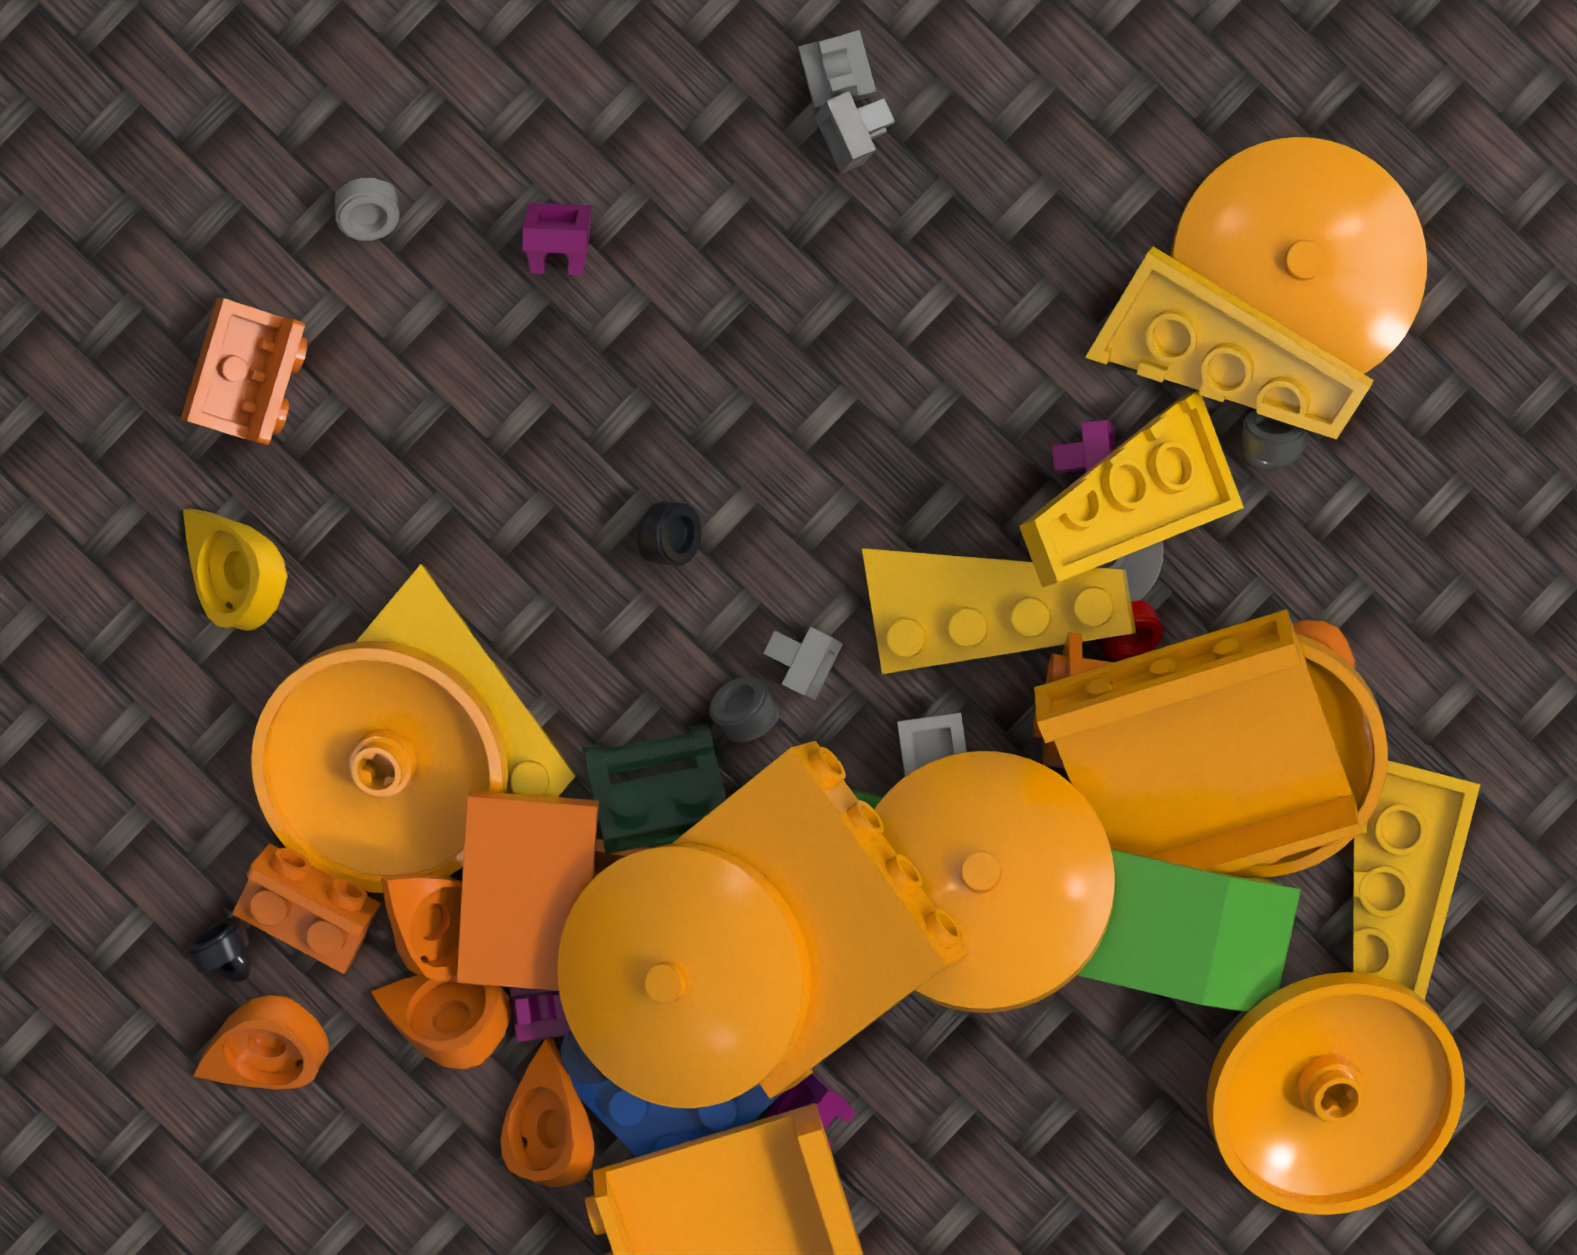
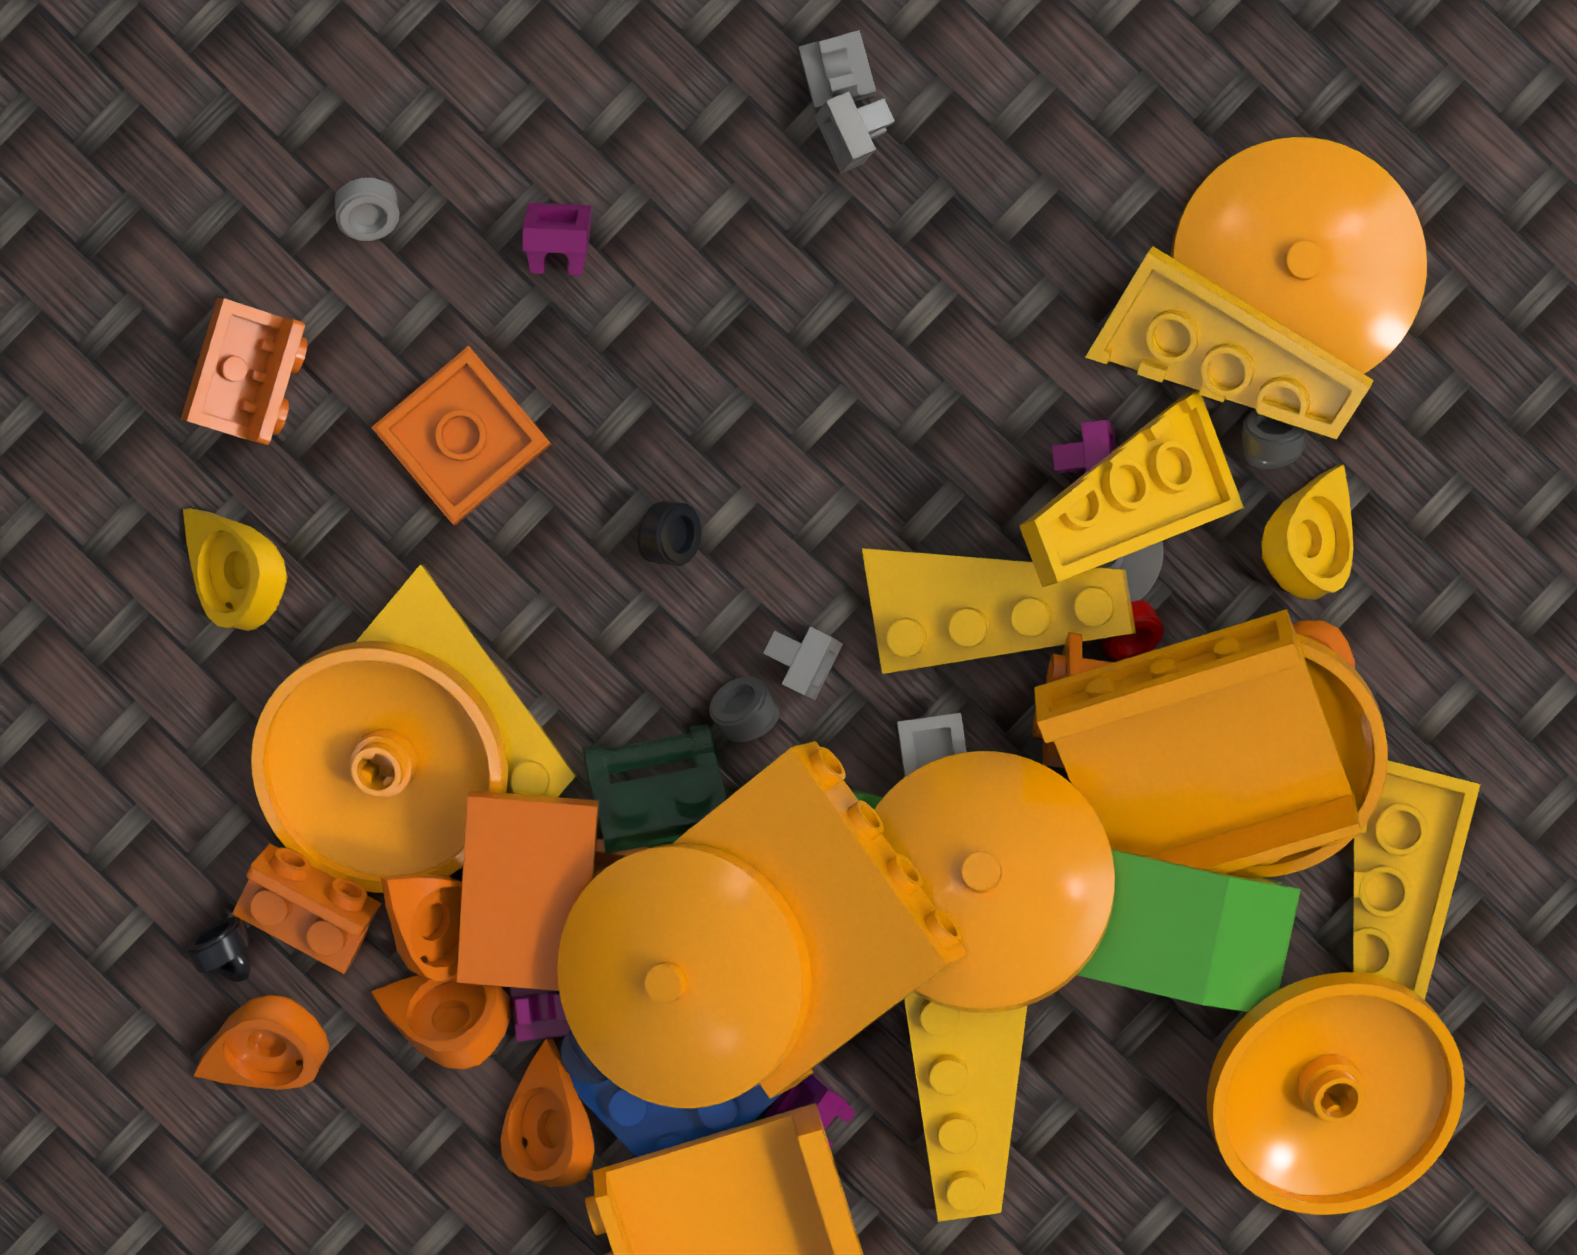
(461, 435): none -> orange tile
(967, 1101): none -> yellow wing
(1311, 538): none -> yellow piece

